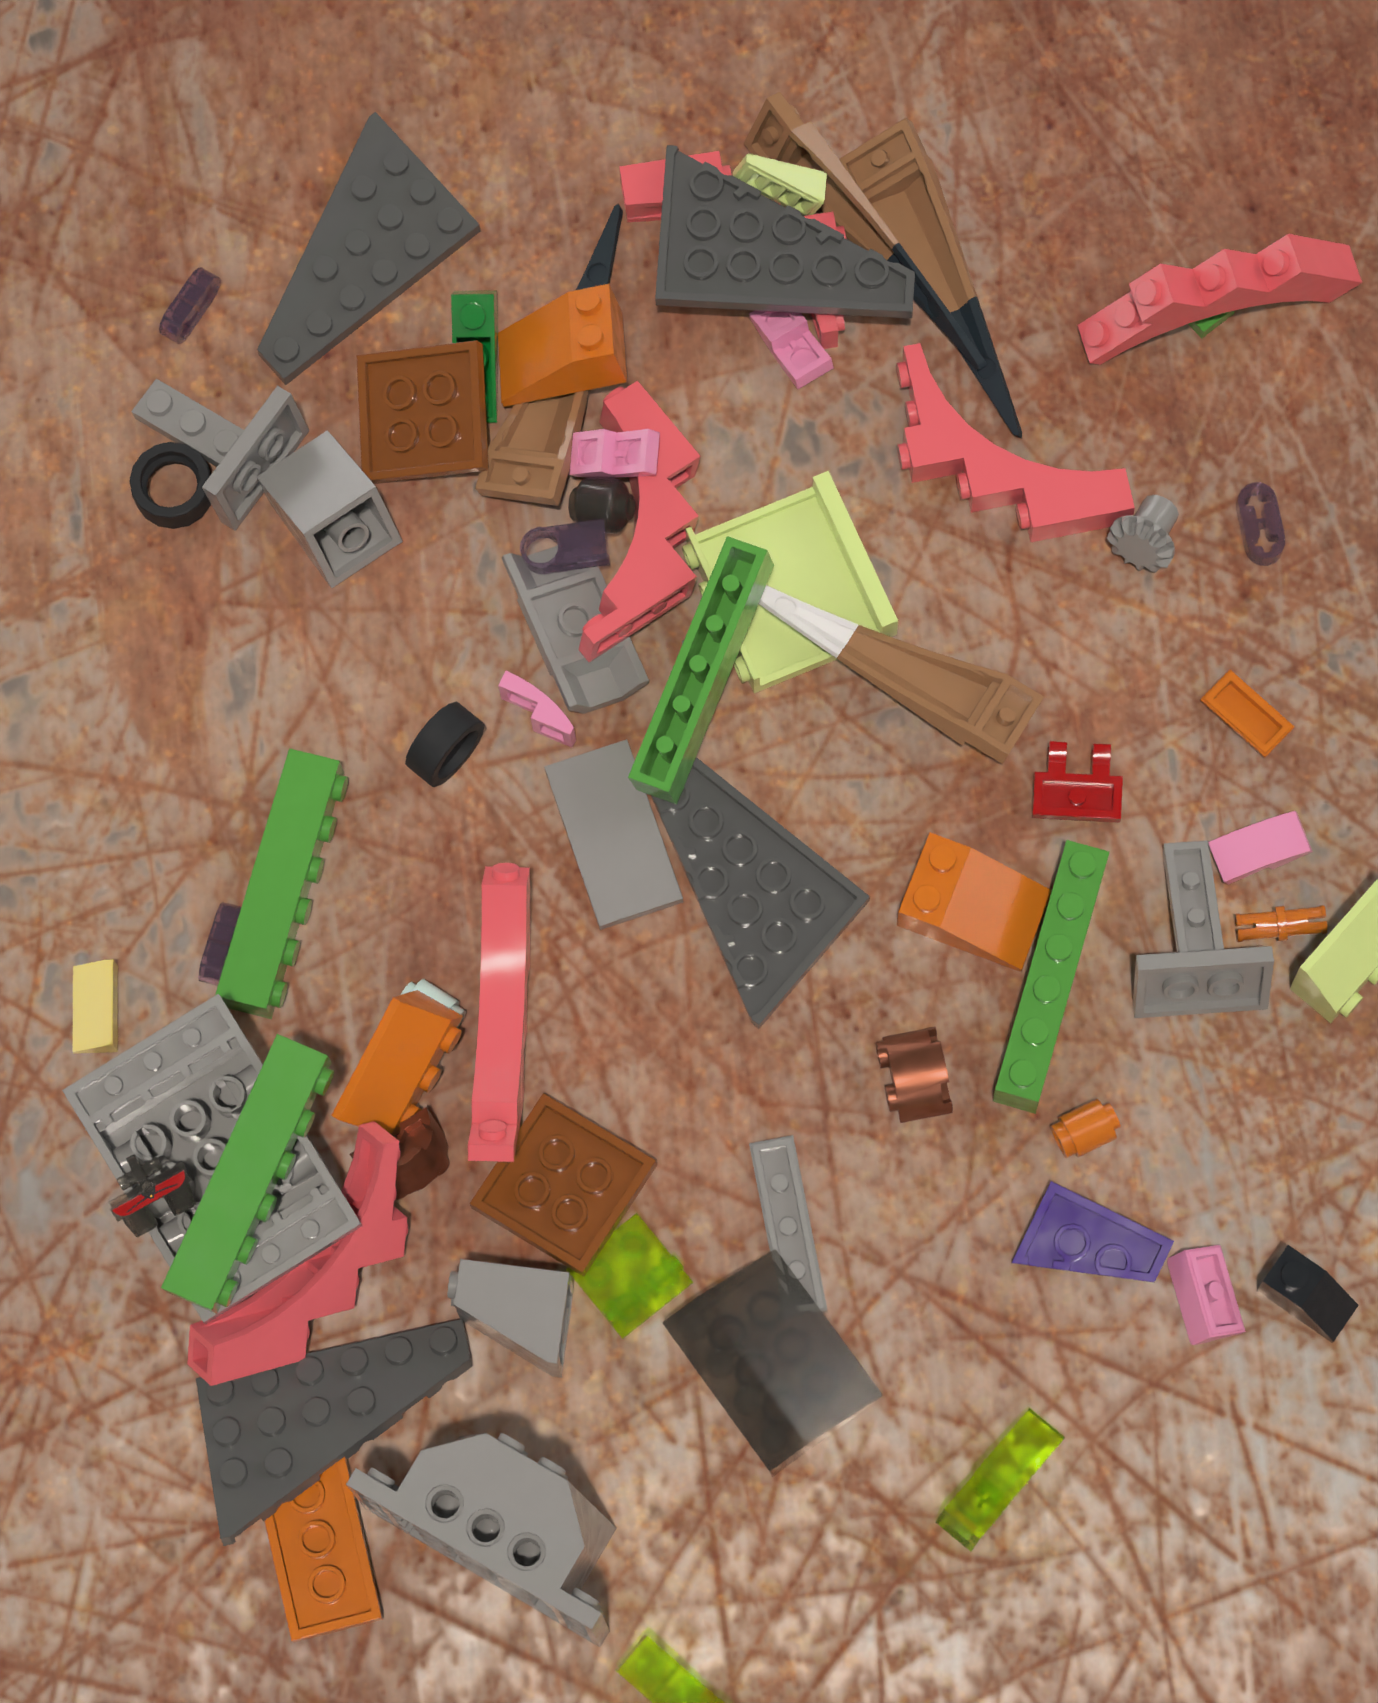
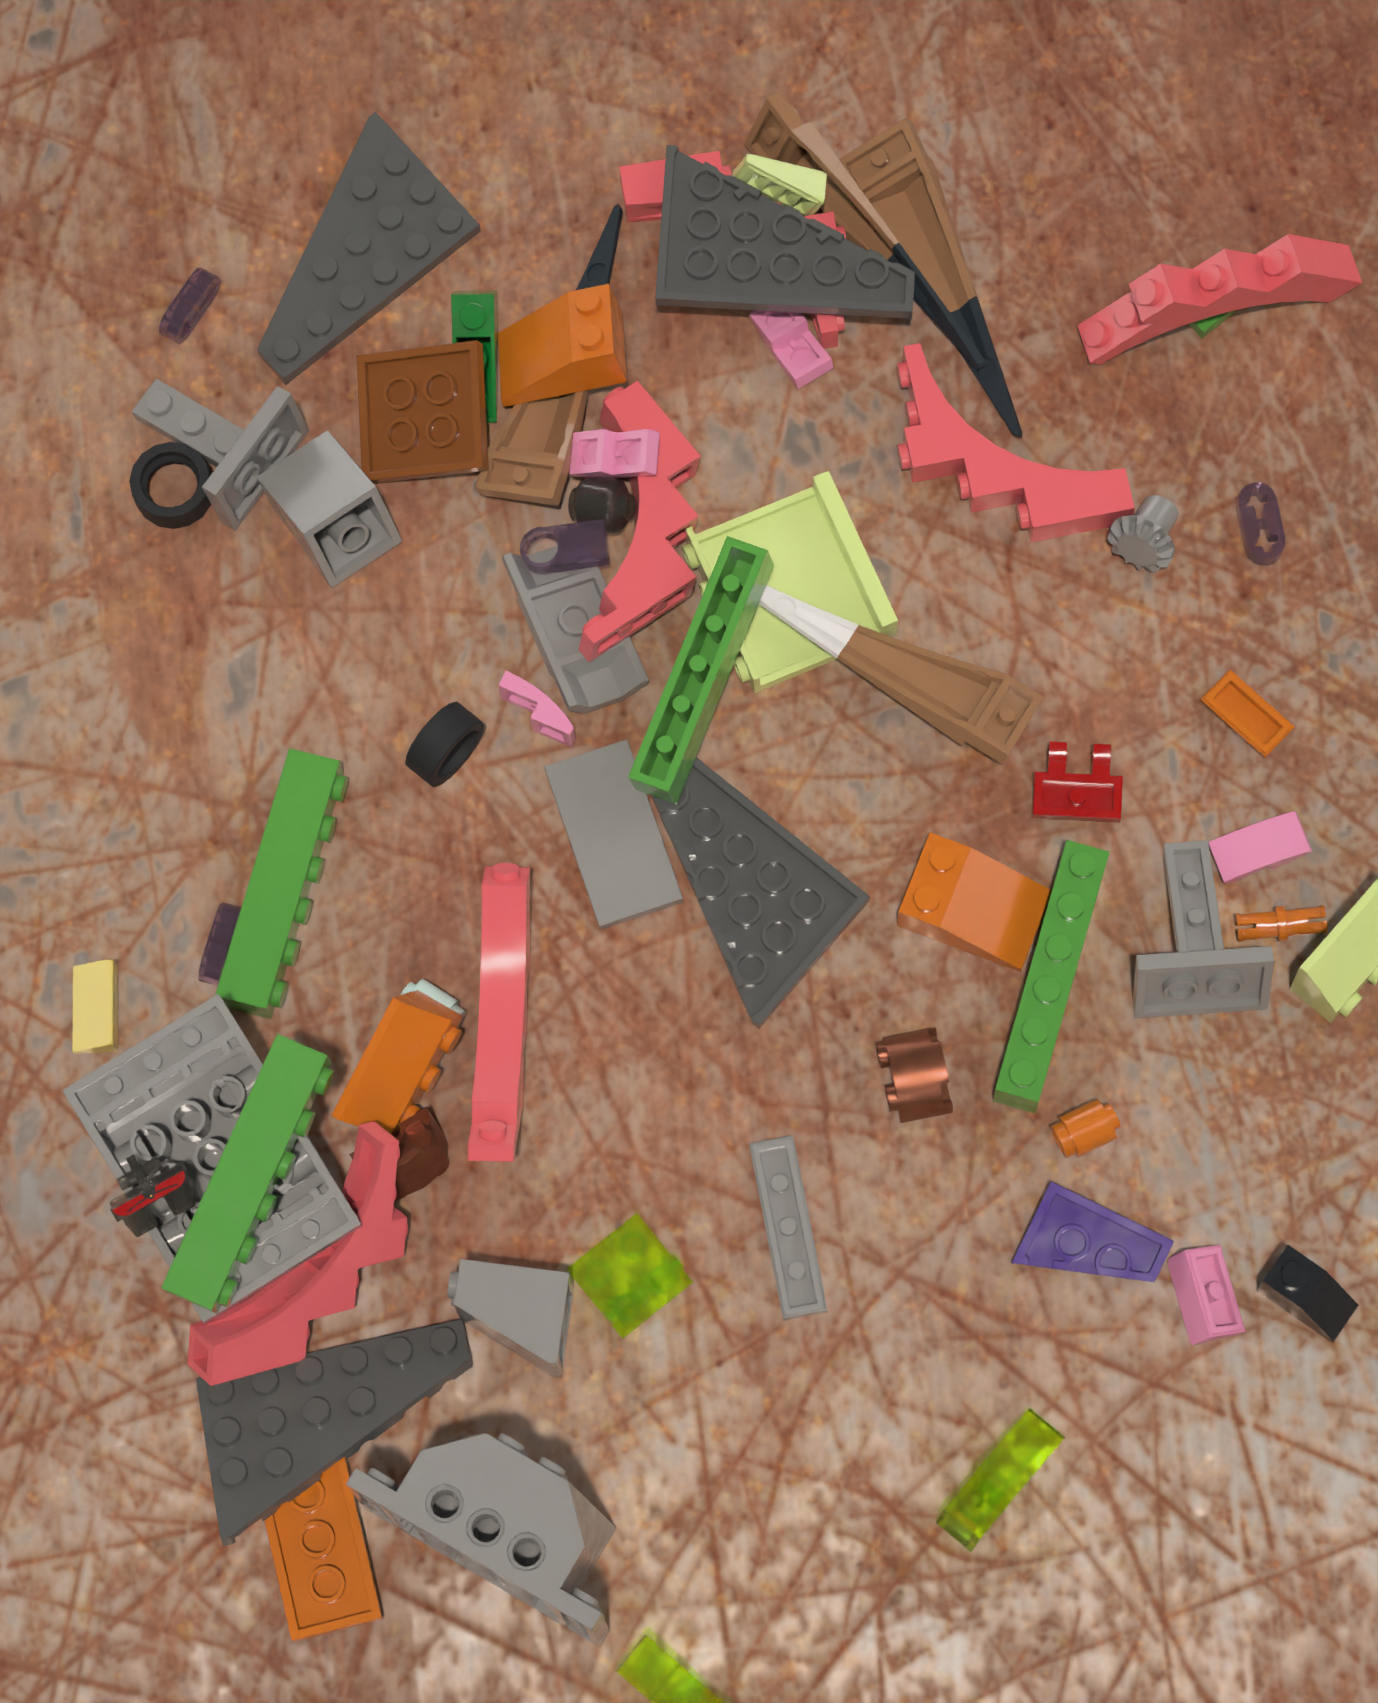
(564, 1185): dark orange plate -> none
(772, 1361): clear smoke slope -> none

